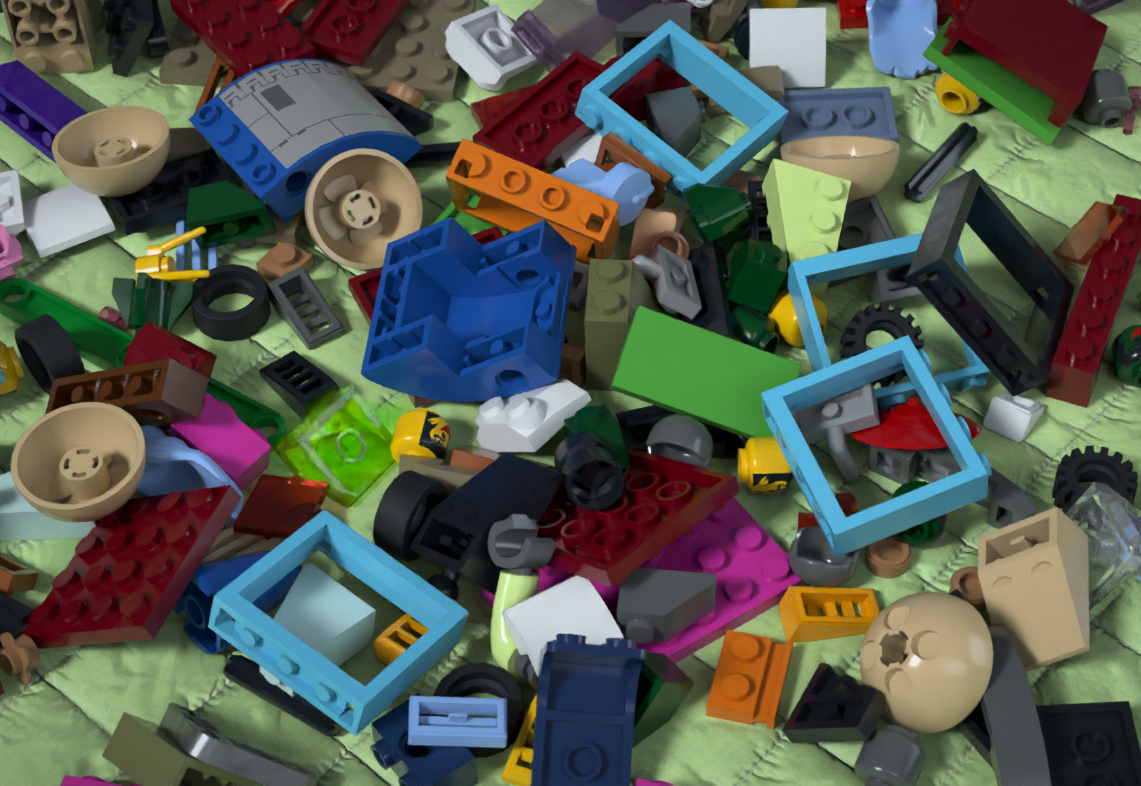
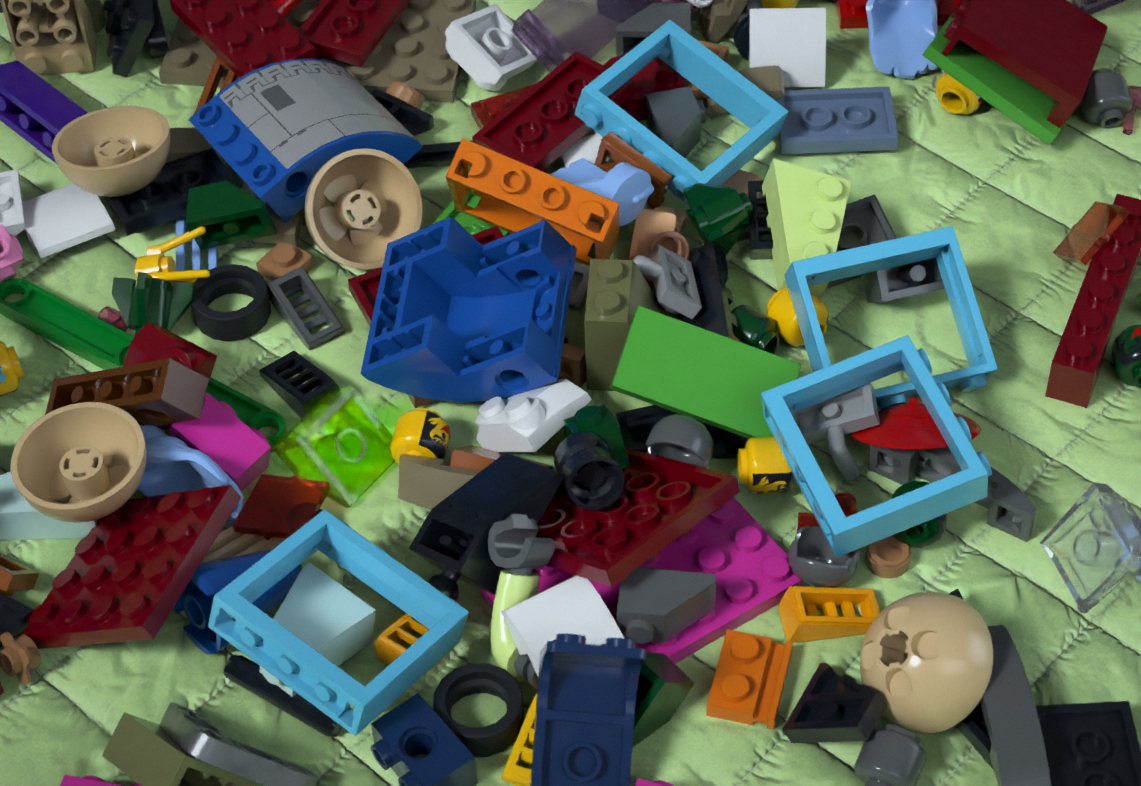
(48, 351): black tyre -> none
(404, 511): black tyre -> none
(457, 727): light blue tile -> none
(756, 274): dark green slope -> none
(857, 158): tan piece -> none
(883, 320): black tyre -> none
(940, 162): black axle -> none
(967, 307): black window -> none
(968, 583): medium nougat tile -> none
(1012, 415): white slope -> none
(1038, 586): tan slope -> none
(1093, 468): black tyre -> none

